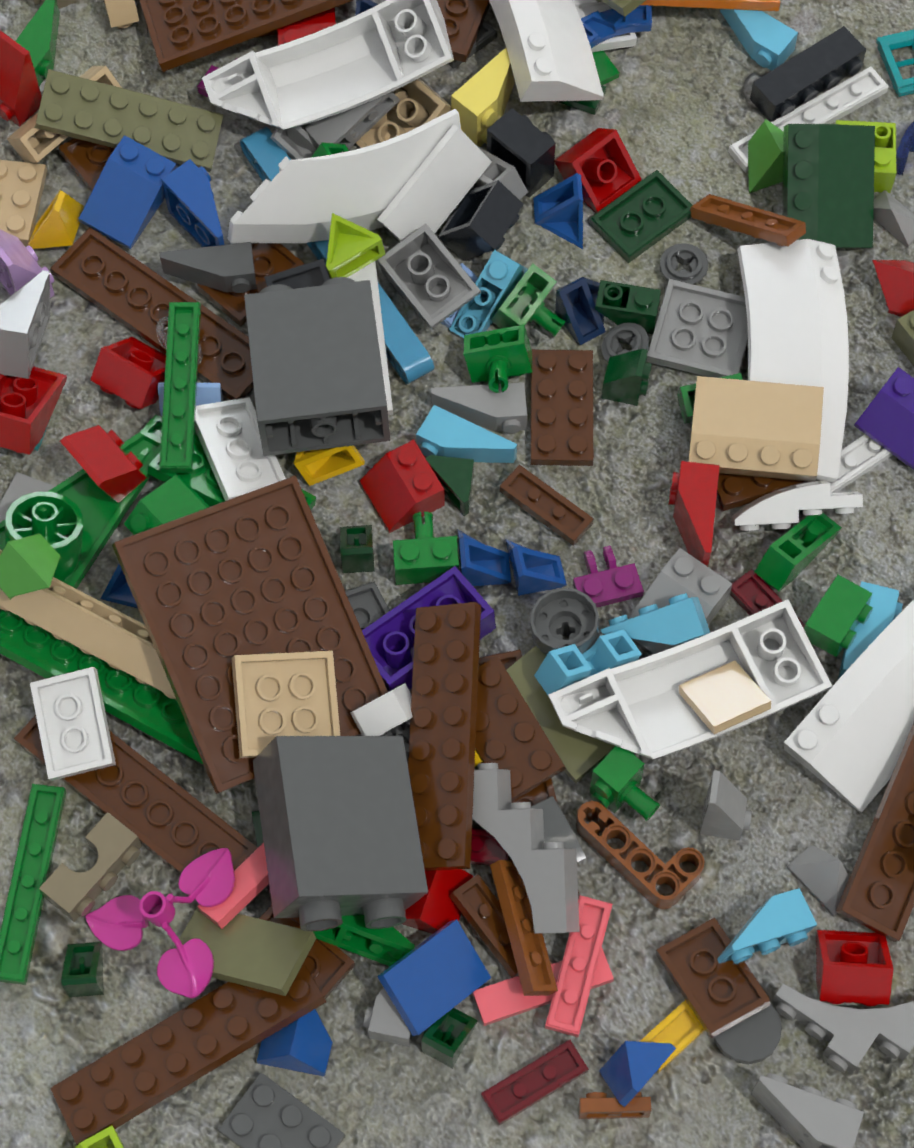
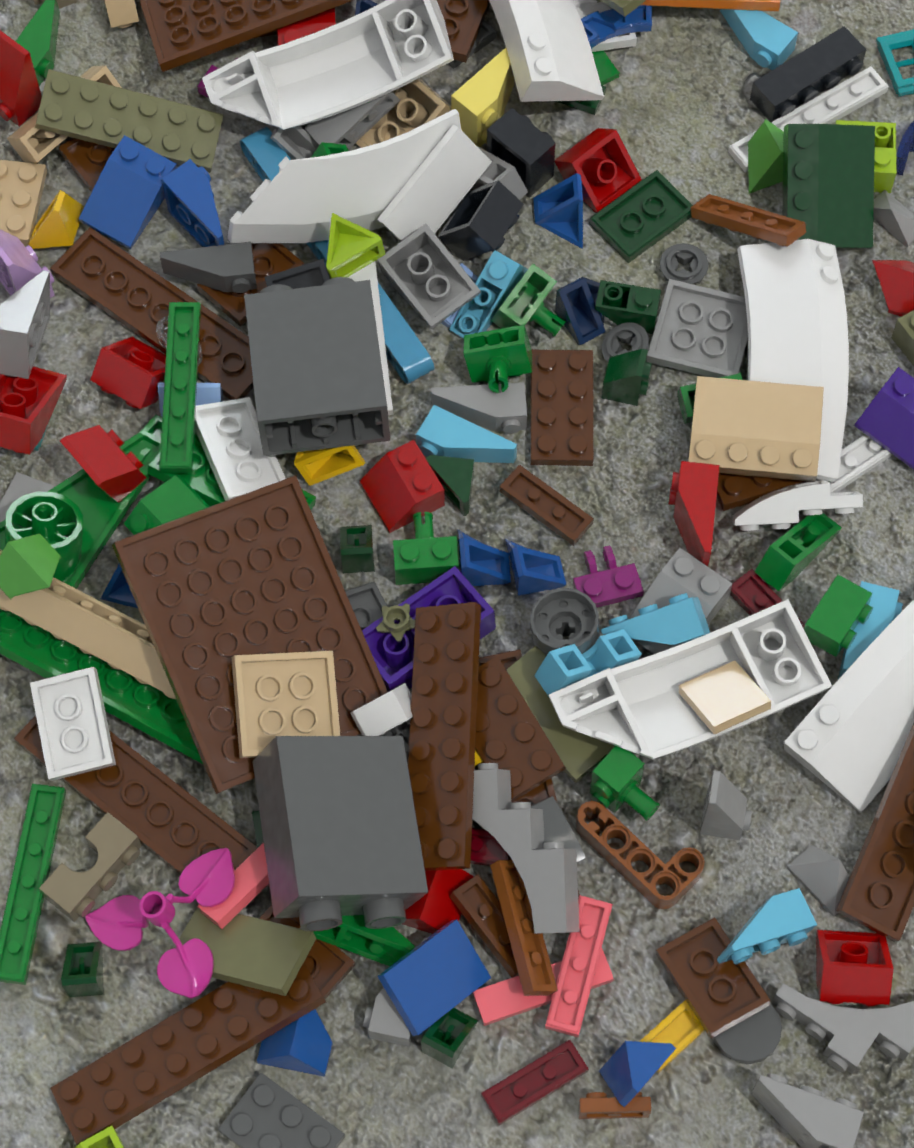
(394, 613): none -> olive plate

